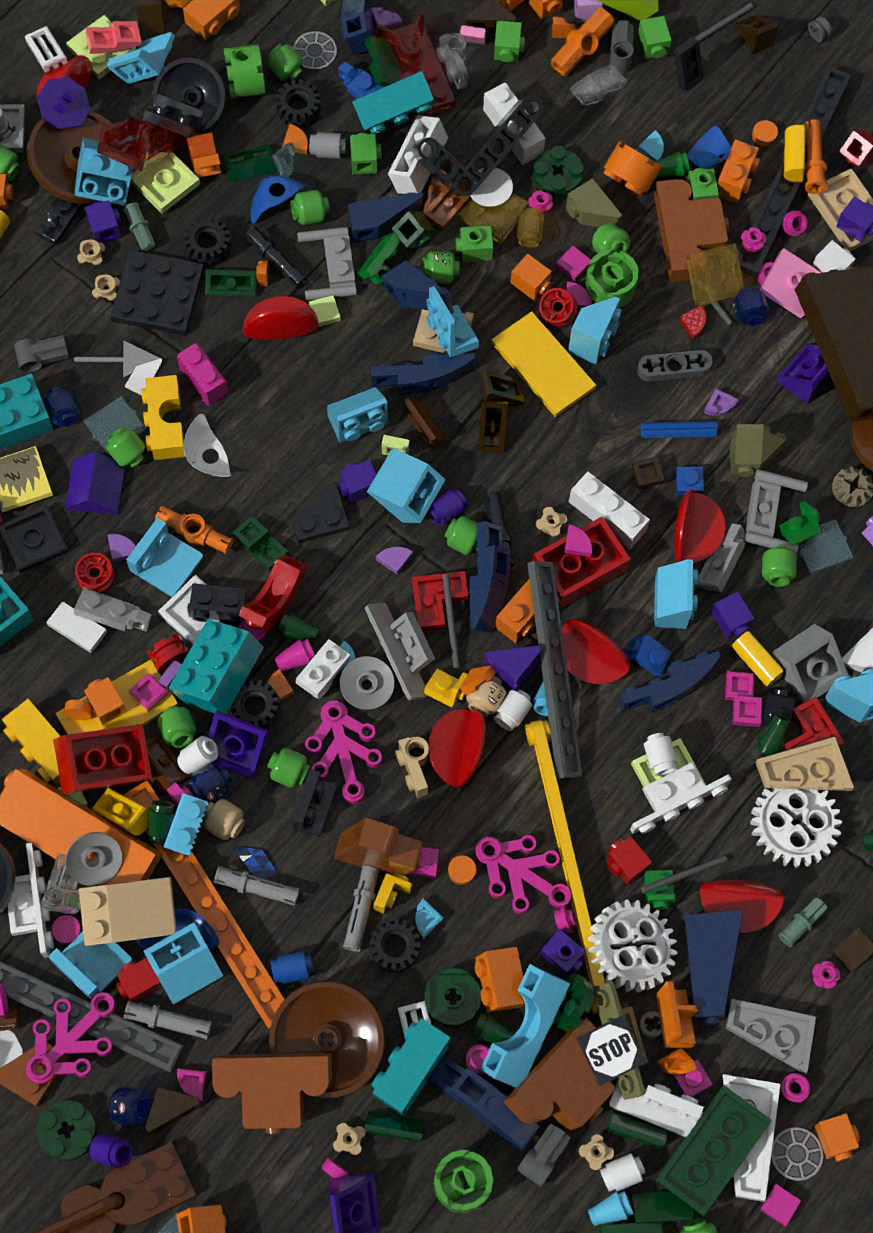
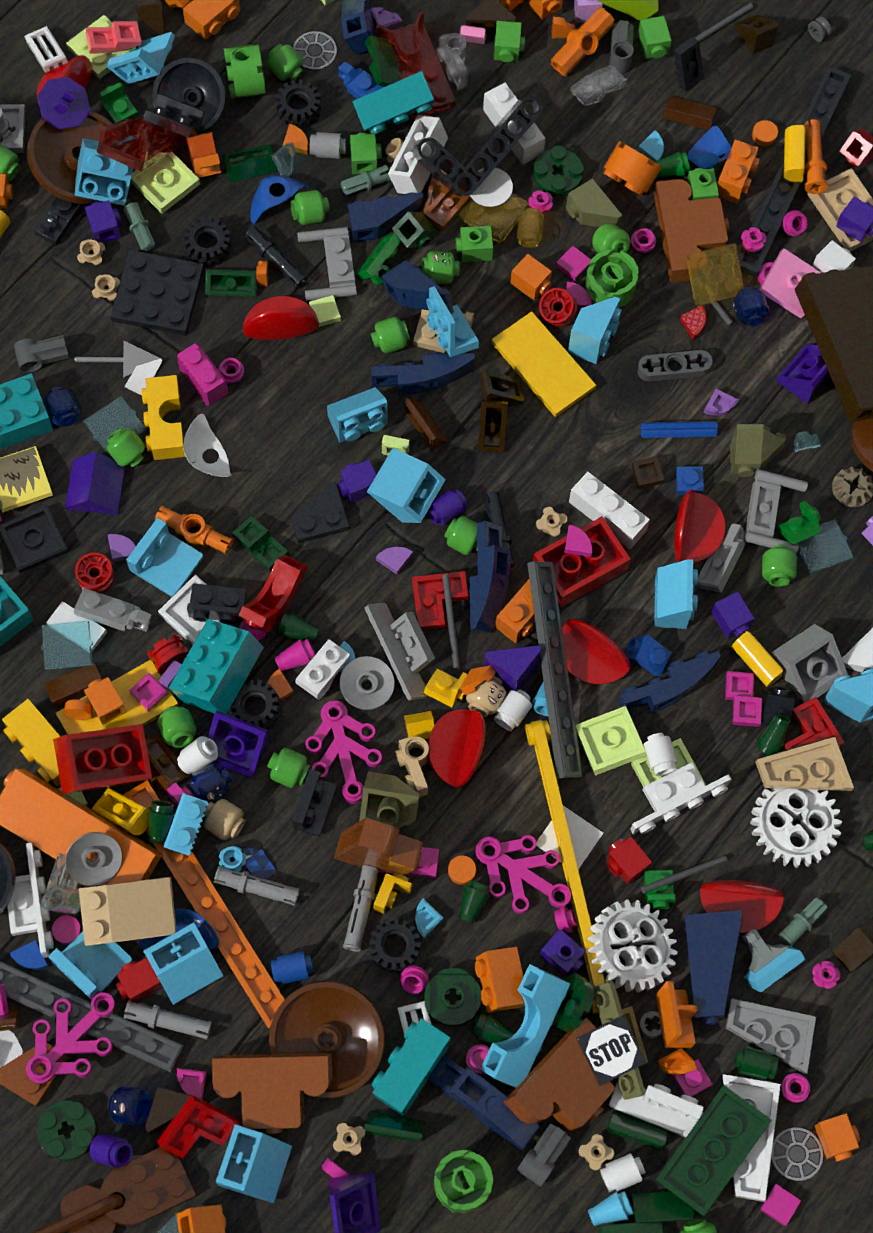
(30, 956): none -> blue tile
(67, 645): none -> clear light blue piece
(71, 685): none -> reddish brown slope
(117, 103): none -> green bracket
(194, 1120): none -> red plate
(231, 363): none -> dark pink plate
(235, 852): none -> medium azure plate
(254, 1164): none -> medium azure slope
(365, 180): none -> sand green axle
(388, 800): none -> olive slope
(390, 335): none -> bright green head
(393, 149): none -> tan plate
(409, 983): none -> dark pink plate
(419, 724): none -> yellow slope
(473, 900): none -> dark green cone
(582, 835): none -> white sticker
(610, 740): none -> yellowish green plate
(646, 235): none -> dark pink plate
(689, 112): none -> reddish brown slope
(756, 1063): none -> dark green brick
(768, 961): none -> piece
(804, 441): none -> clear light blue tile

